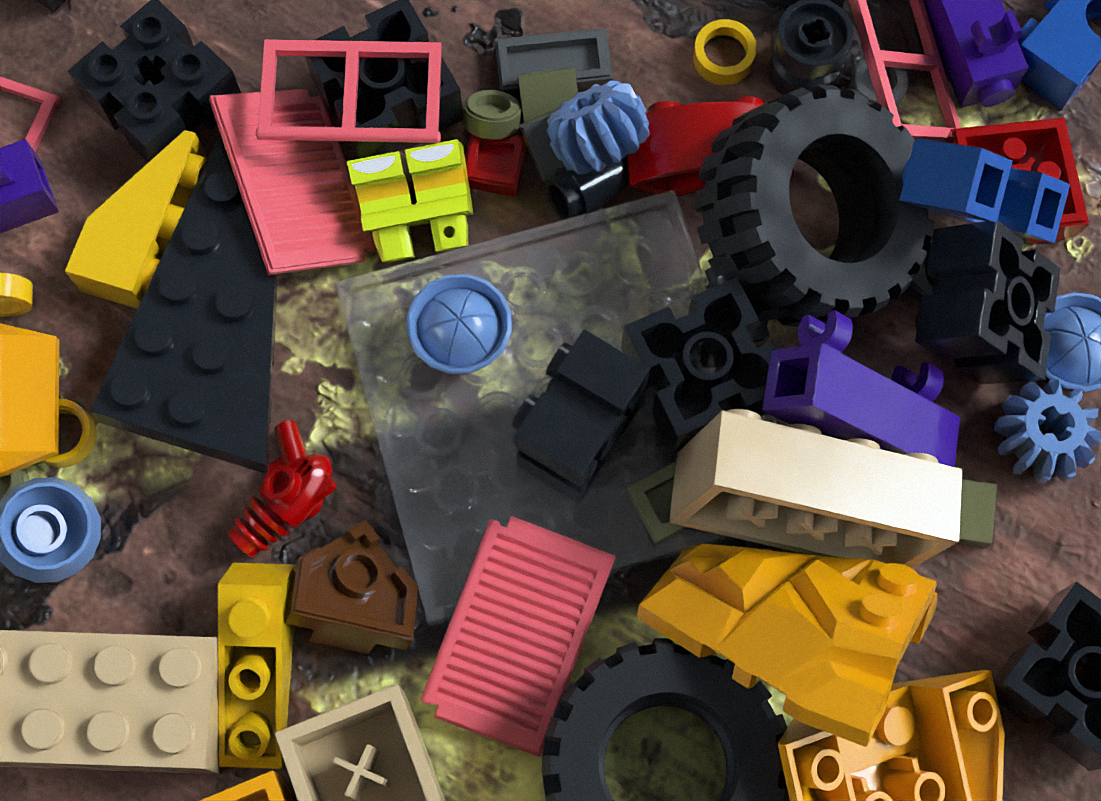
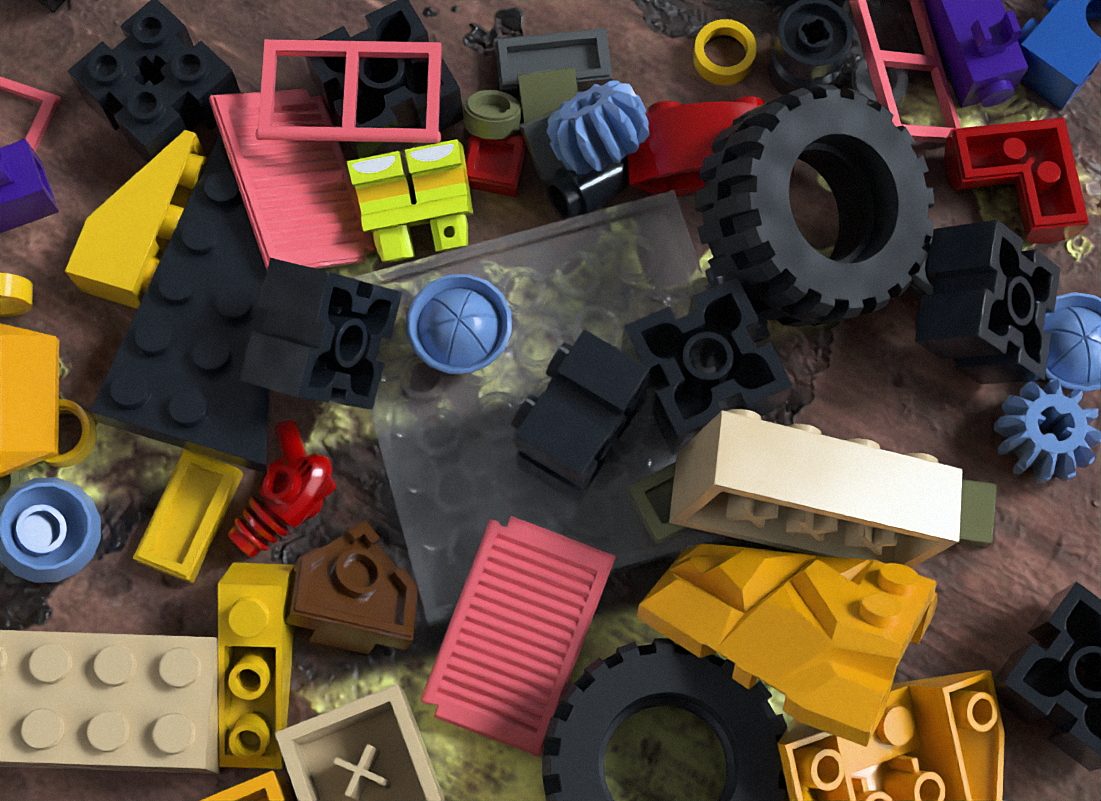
(188, 516): none -> yellow tile
(320, 335): none -> black brick
(851, 401): dark purple brick -> none
(983, 187): blue arch -> none

